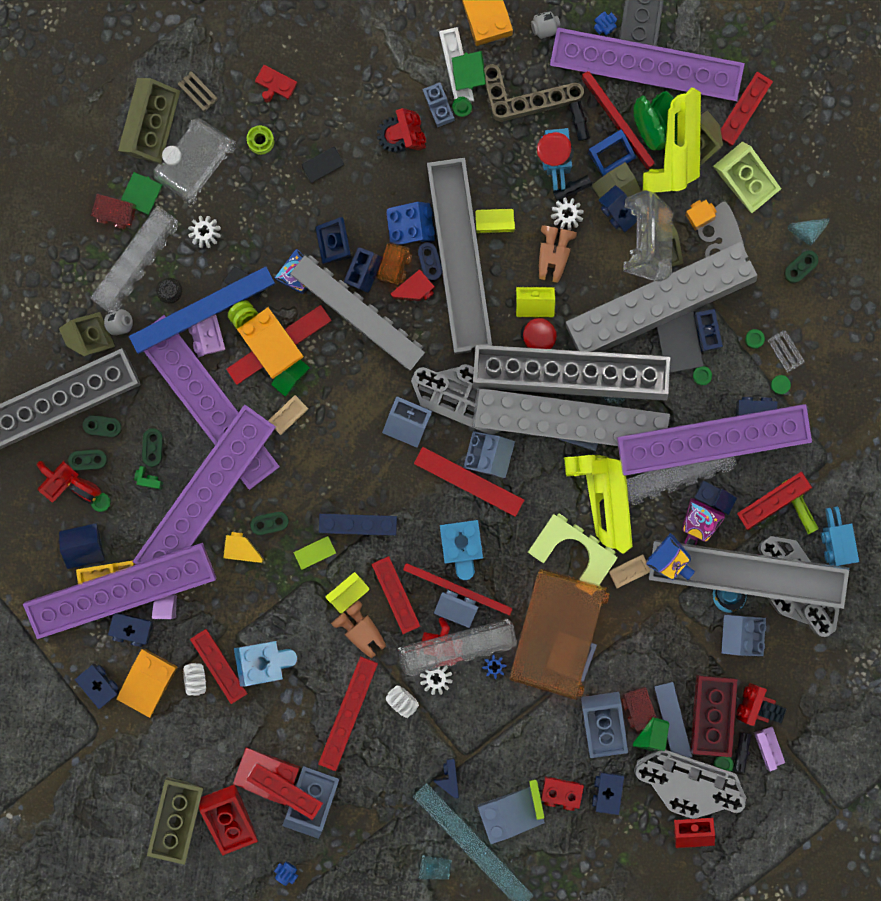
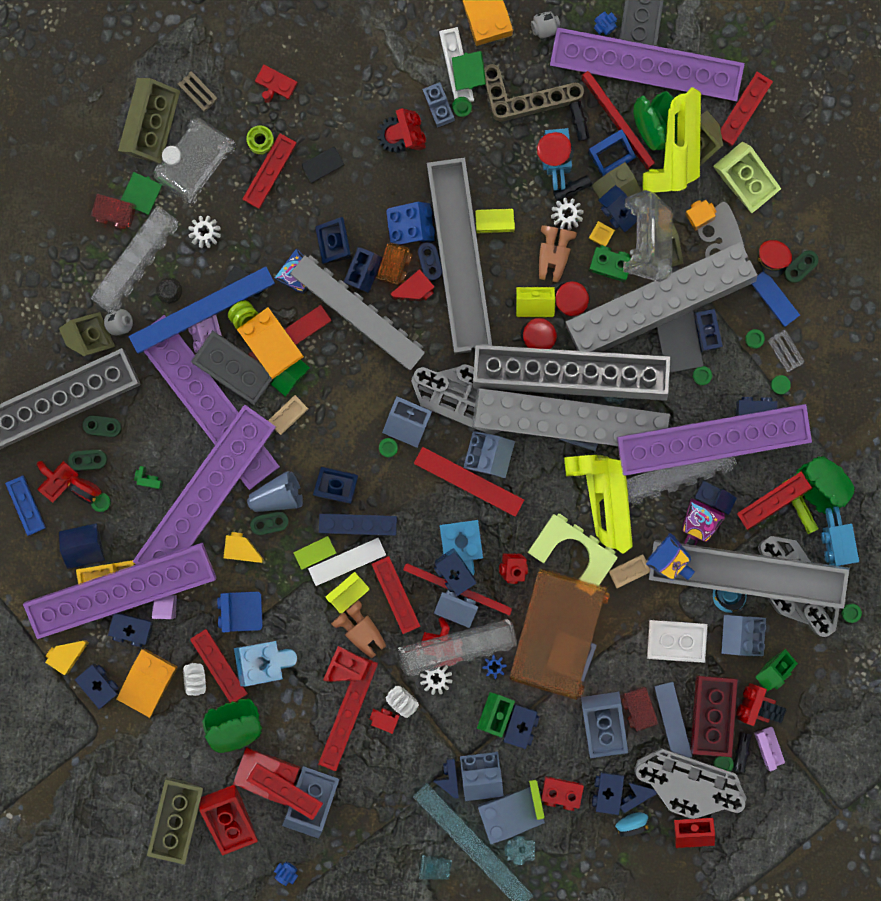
(25, 505): none -> blue tile
(65, 656): none -> yellow slope
(152, 447): dark green plate -> none
(232, 367): none -> dark grey tile
(232, 725): none -> green animal
(240, 611): none -> blue bracket
(269, 171): none -> red plate
(277, 494): none -> sand blue cone
(335, 485): none -> dark blue slope
(347, 561): none -> white tile
(347, 666): none -> red wing
(384, 720): none -> red brick
(388, 447): none -> green tile
(452, 561): none -> dark blue brick
(481, 776): none -> sand blue slope
(495, 714): none -> green brick
(513, 568): none -> red brick
(519, 715): none -> dark blue brick
(520, 850): none -> clear light blue brick
(571, 298): none -> red piece
(601, 234): none -> yellow plate
(609, 263): none -> green brick
(632, 824): none -> medium azure piece
(641, 793): none -> dark blue slope
(653, 736): green slope -> none
(677, 641): none -> white tile
(774, 257): none -> red piece
(775, 299): none -> blue tile
(776, 670): none -> green brick
(808, 230): clear light blue slope -> none
(829, 484): none -> green animal
(851, 613): none -> green tile

